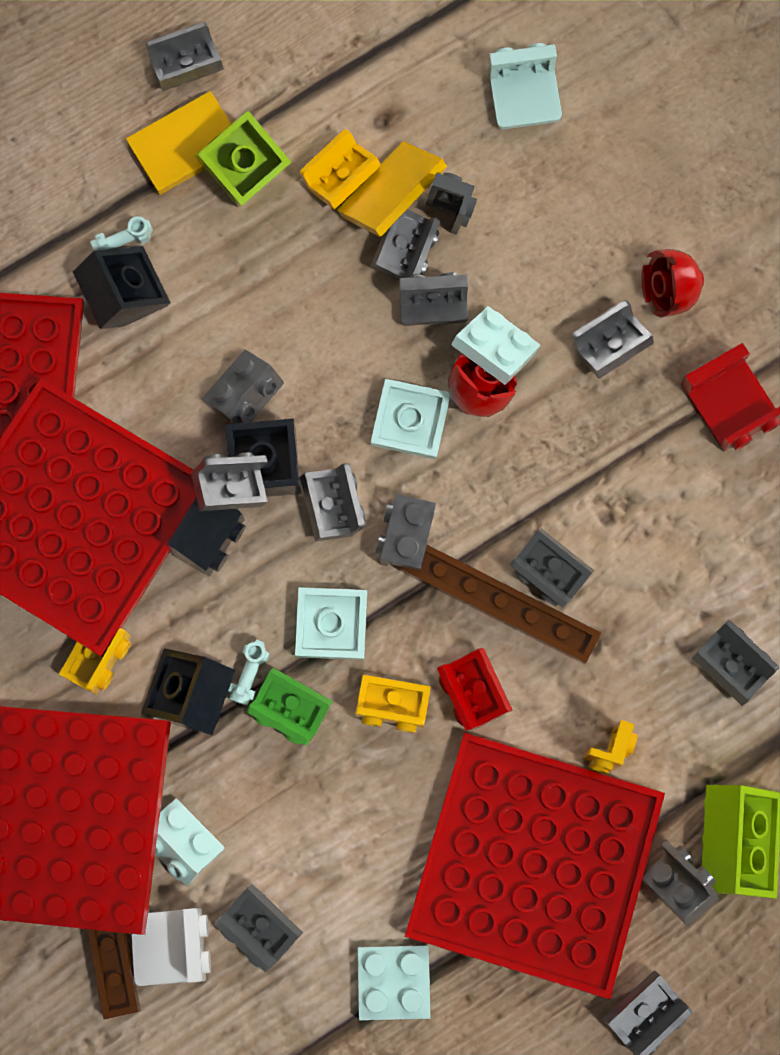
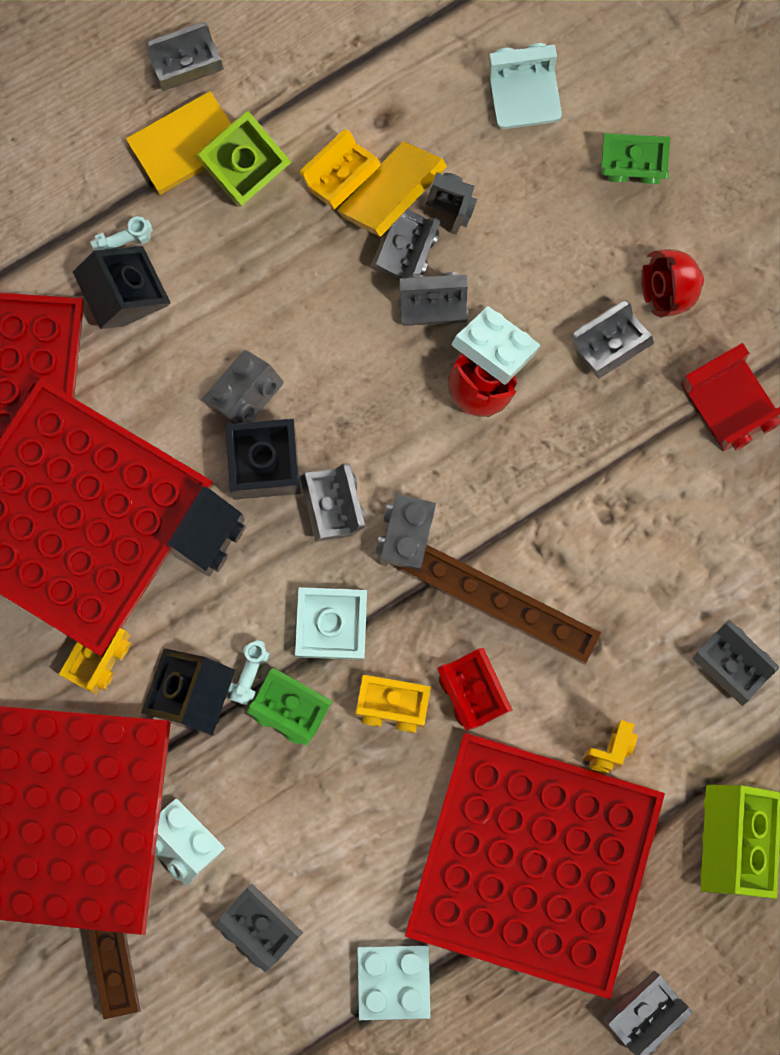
(172, 948): white bracket -> none
(229, 482): flat silver bracket -> none
(410, 419): light aqua plate -> none
(551, 568): dark grey bracket -> none
(635, 157): none -> bright green bracket
(680, 885): flat silver bracket -> none

